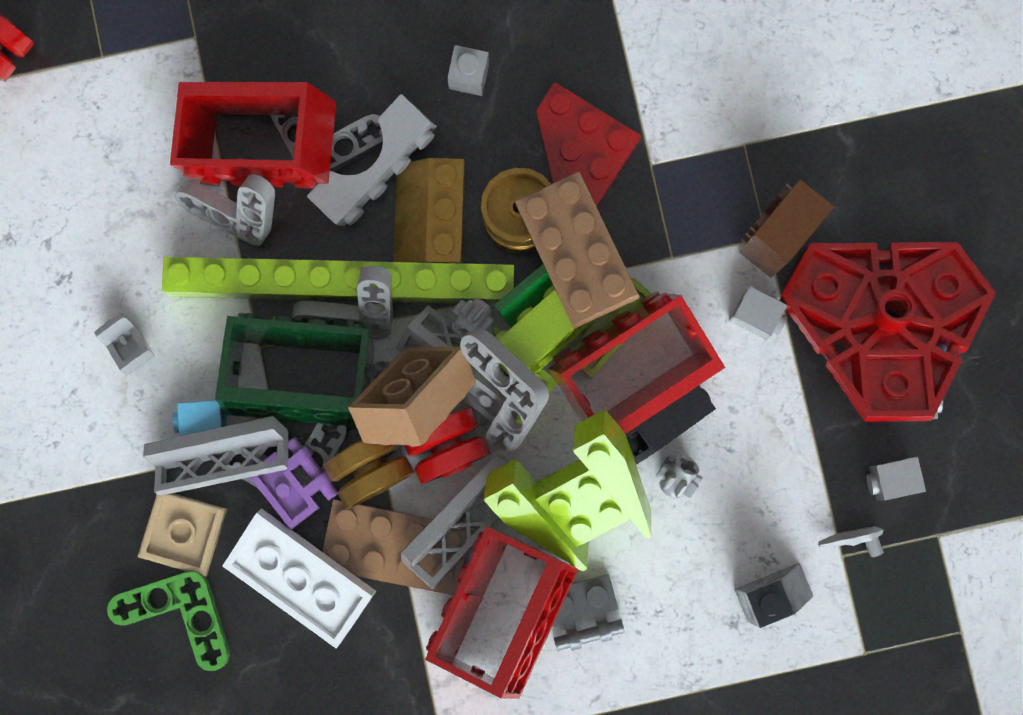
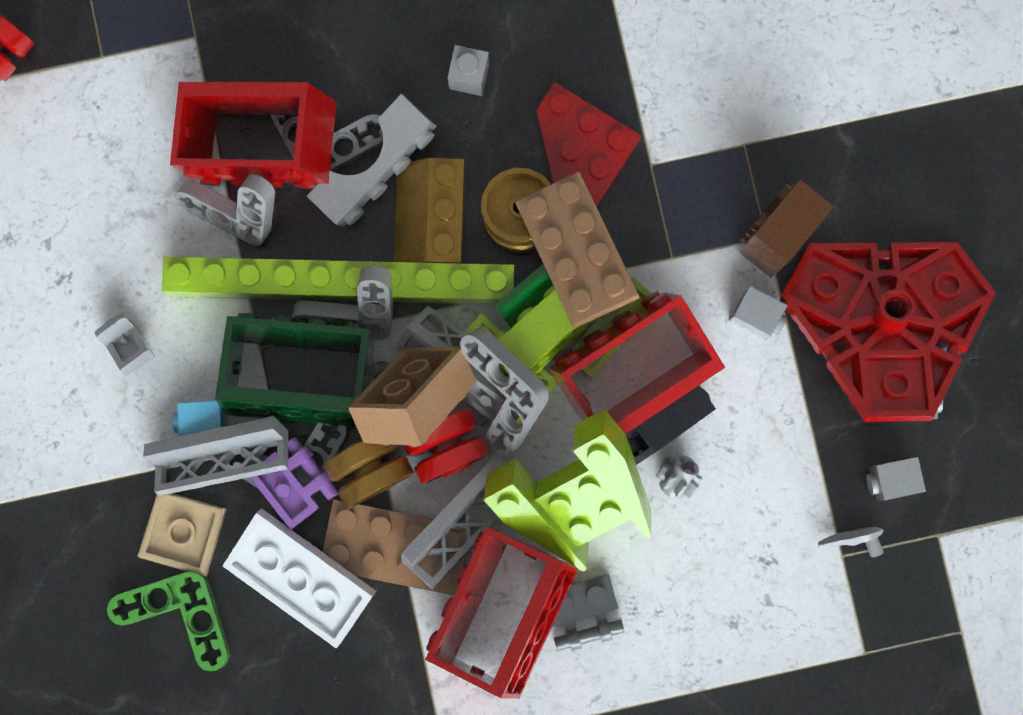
(472, 316): light grey gear -> none
(774, 596): black slope -> none

